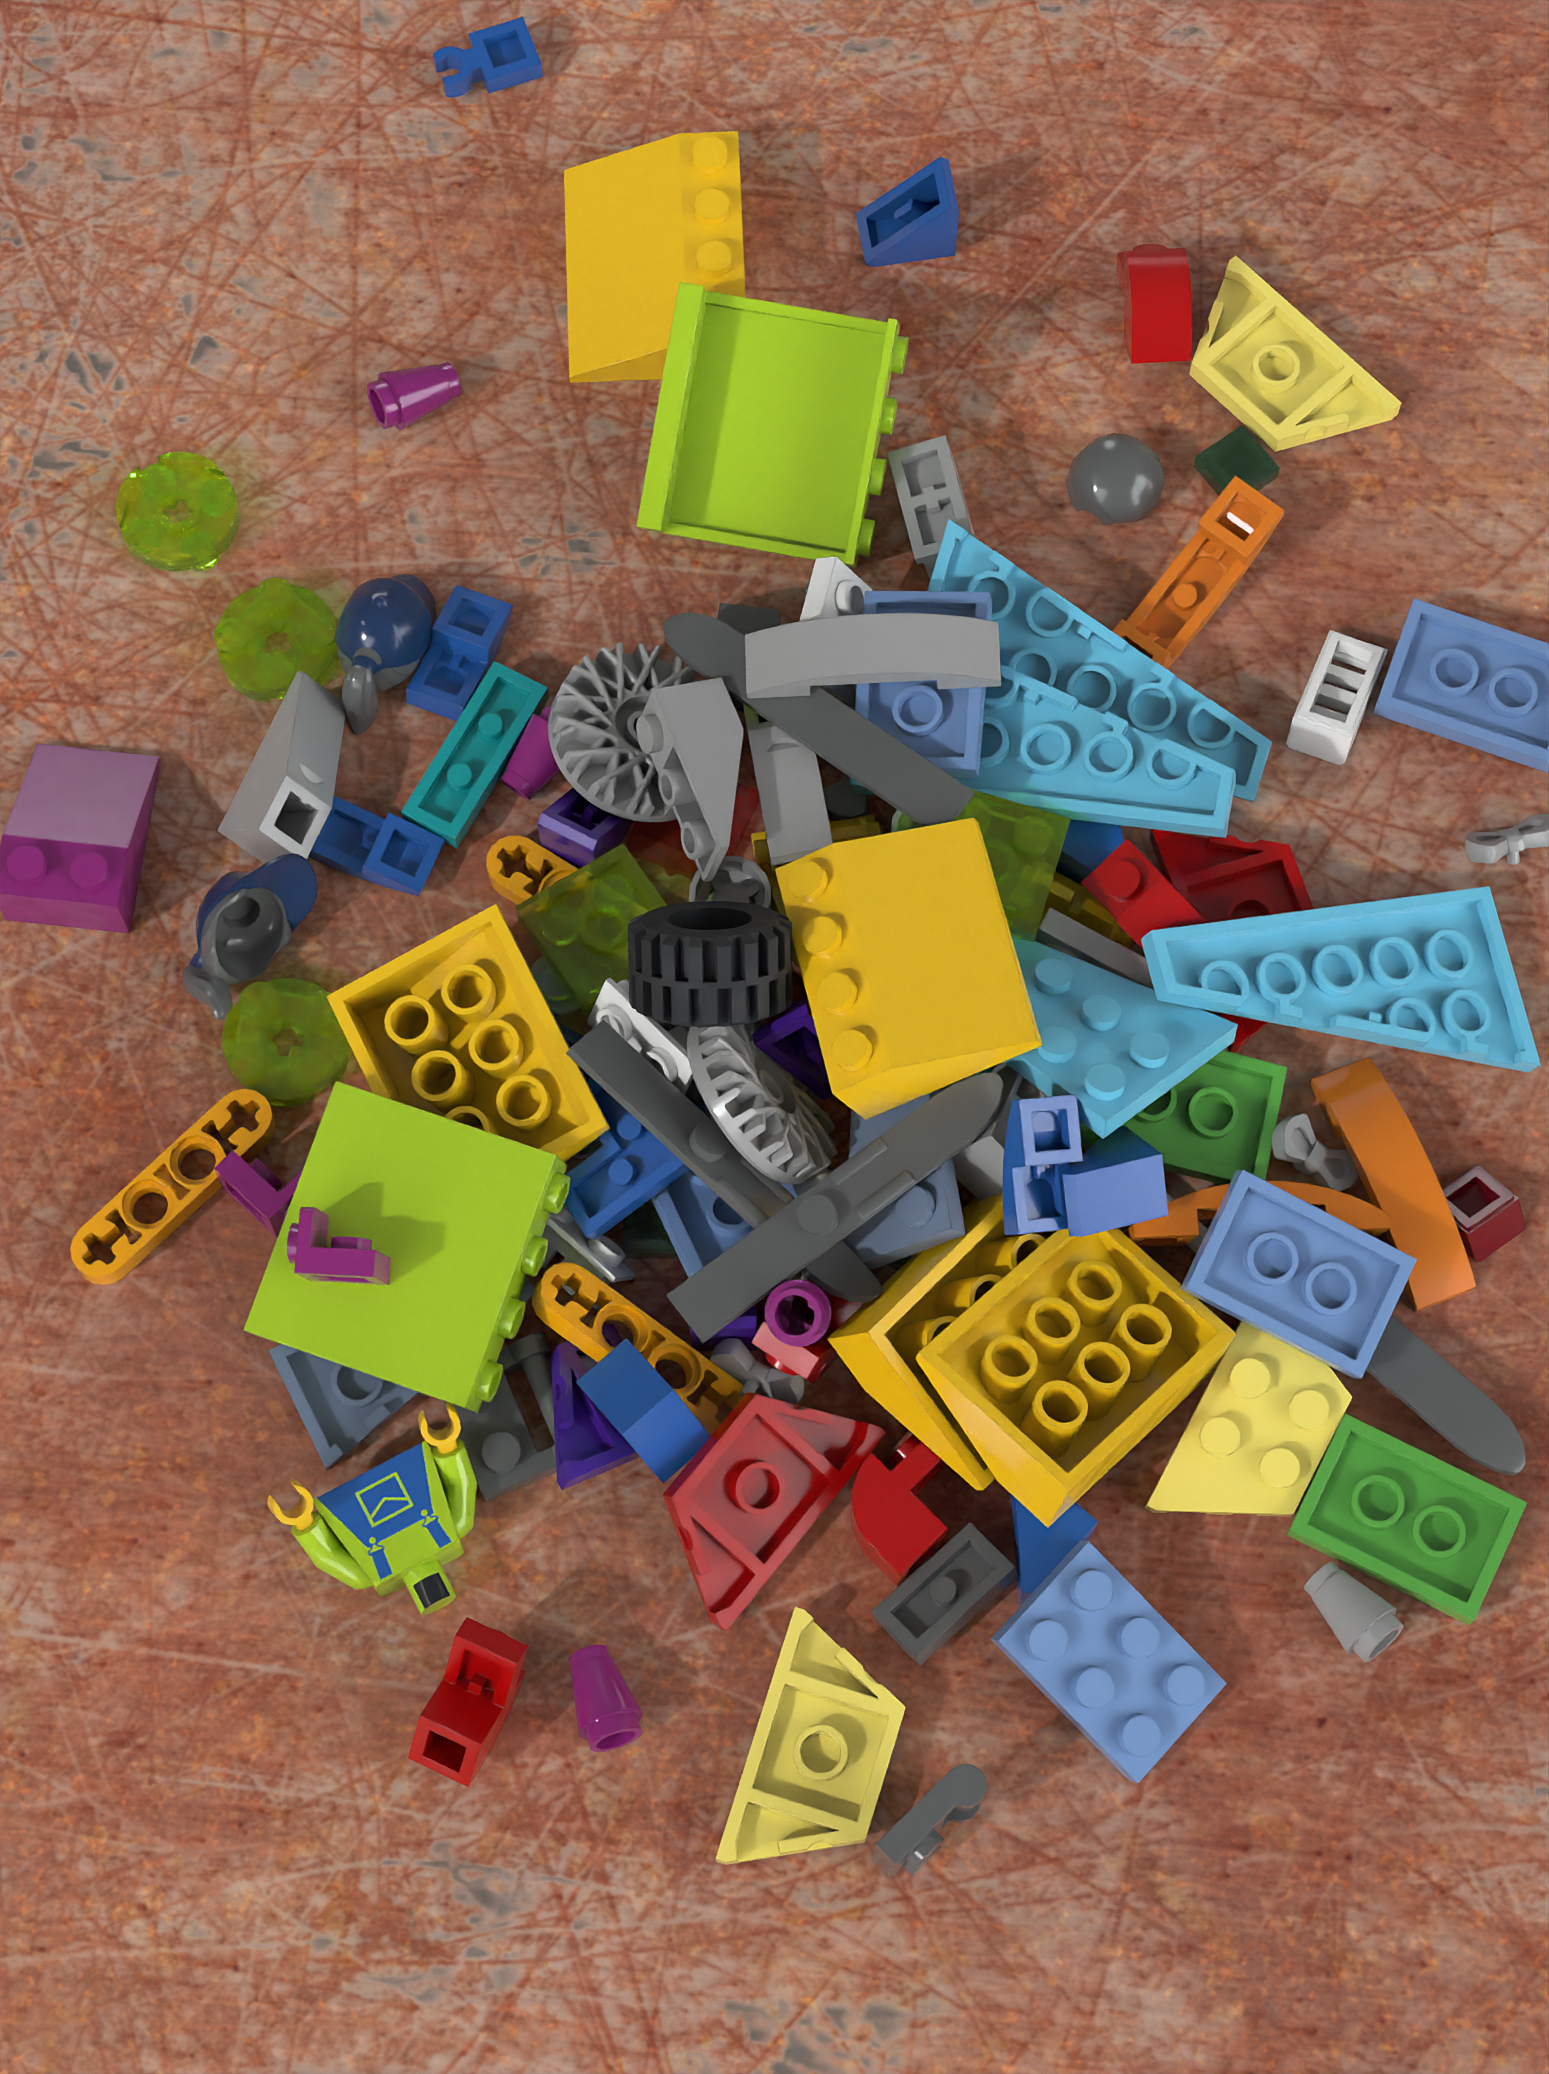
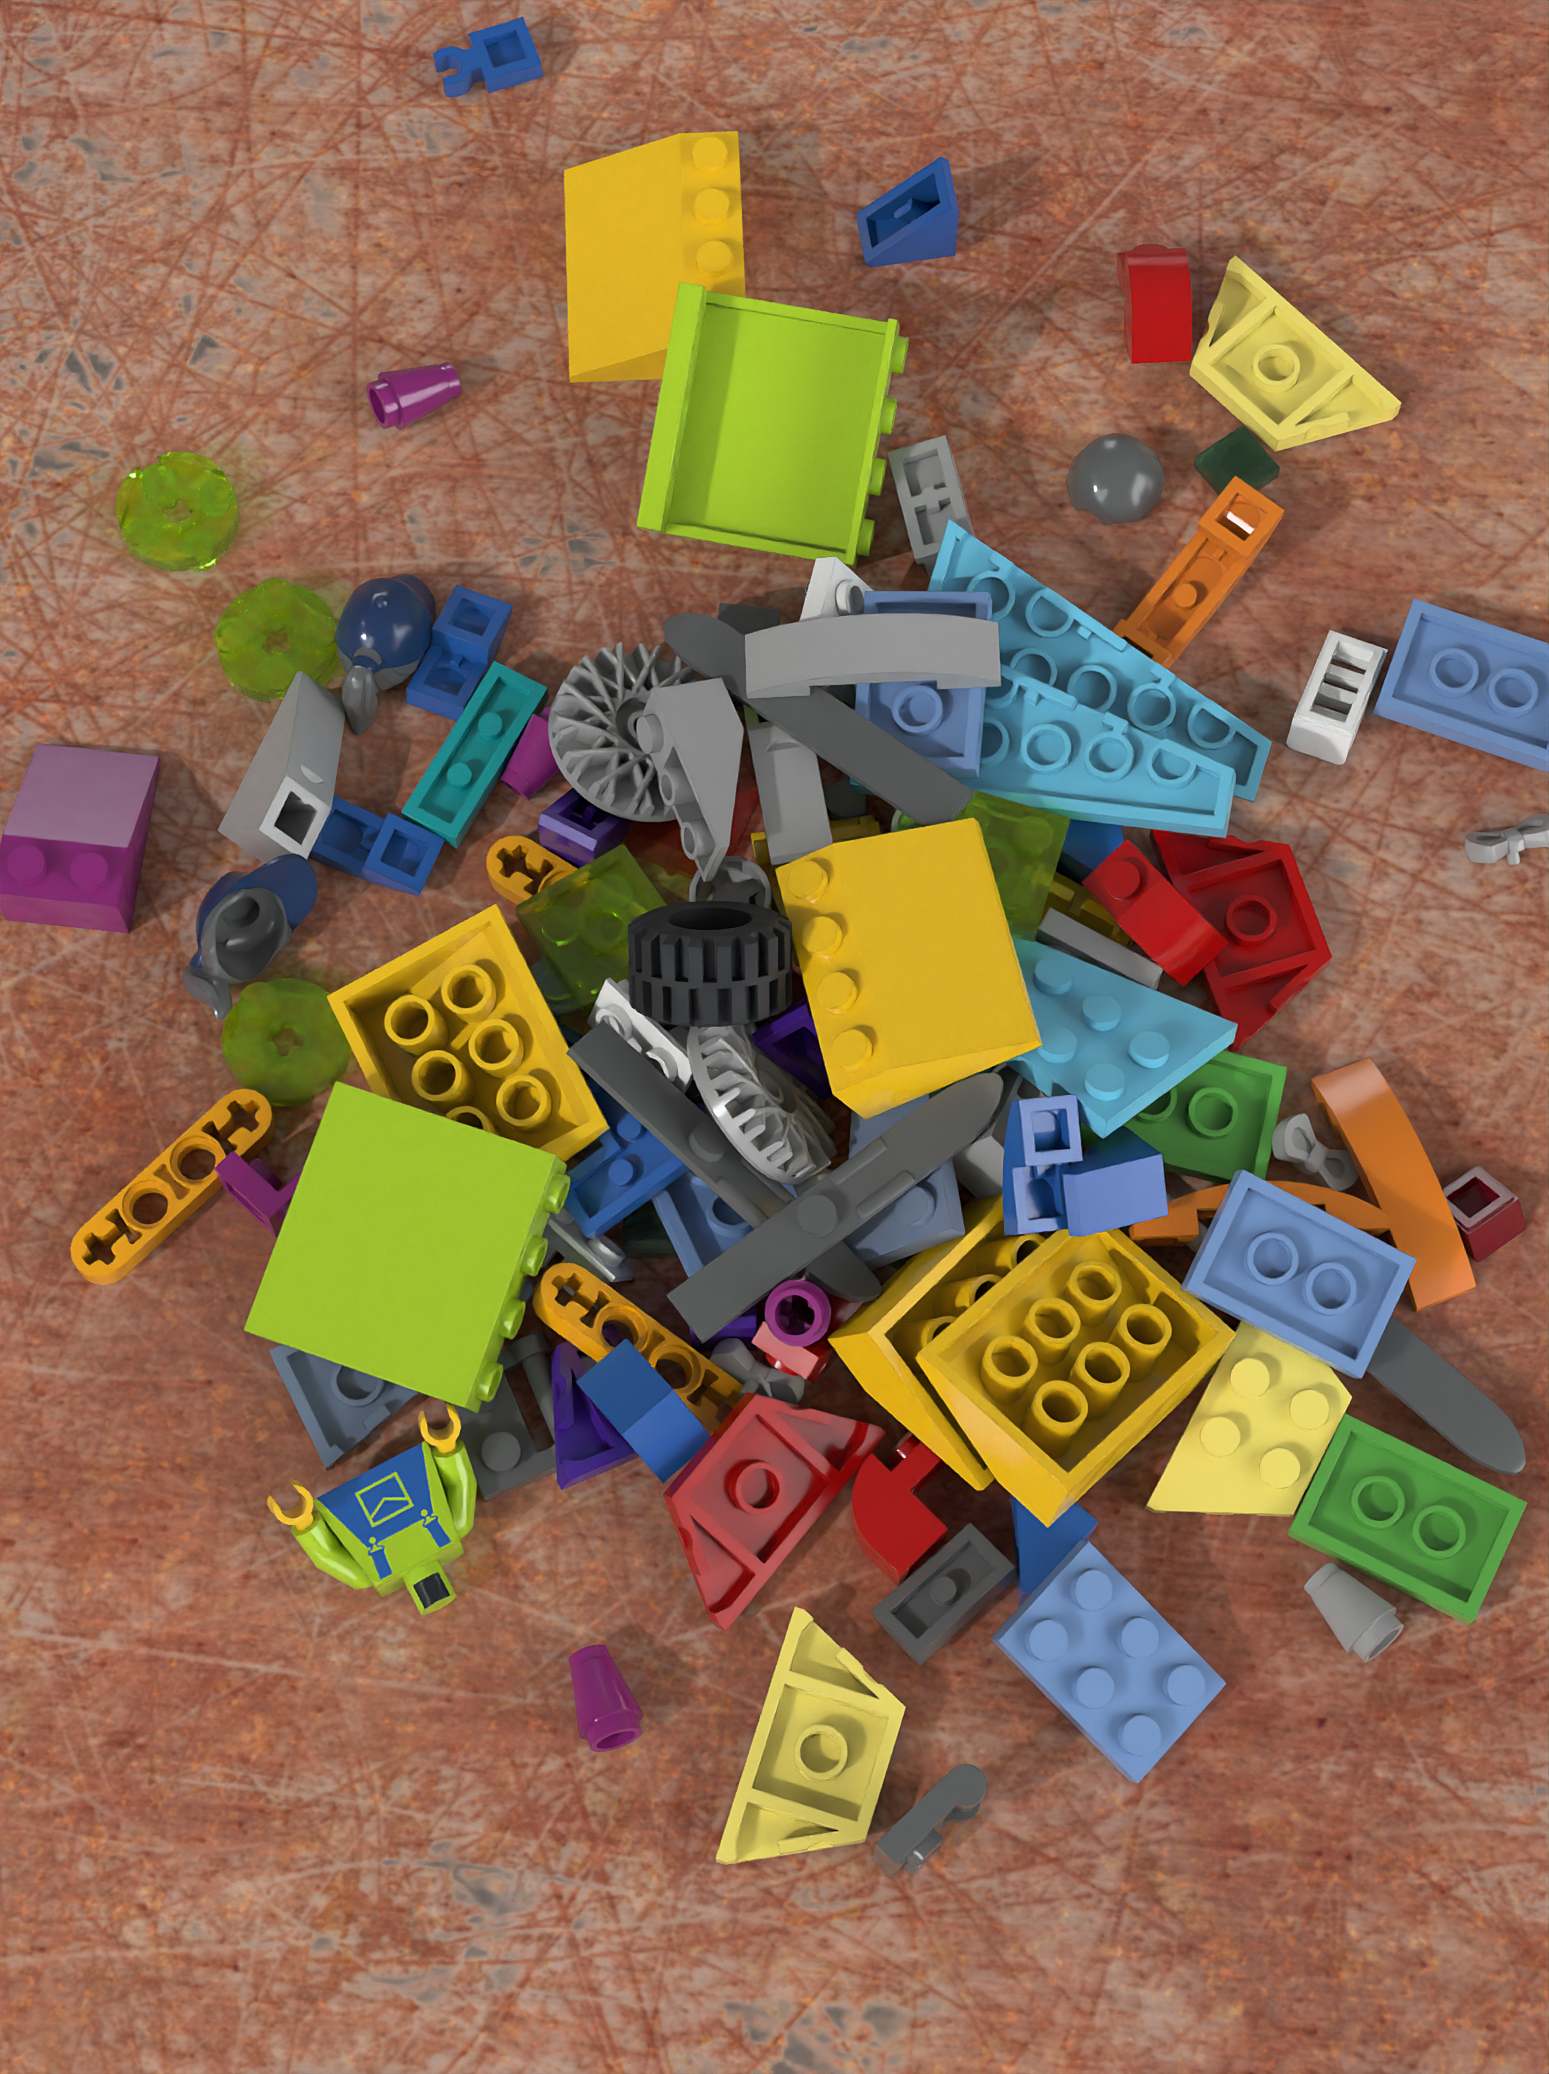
(345, 1262): magenta bracket -> none
(470, 1702): red brick -> none
(1383, 972): medium azure wing -> none

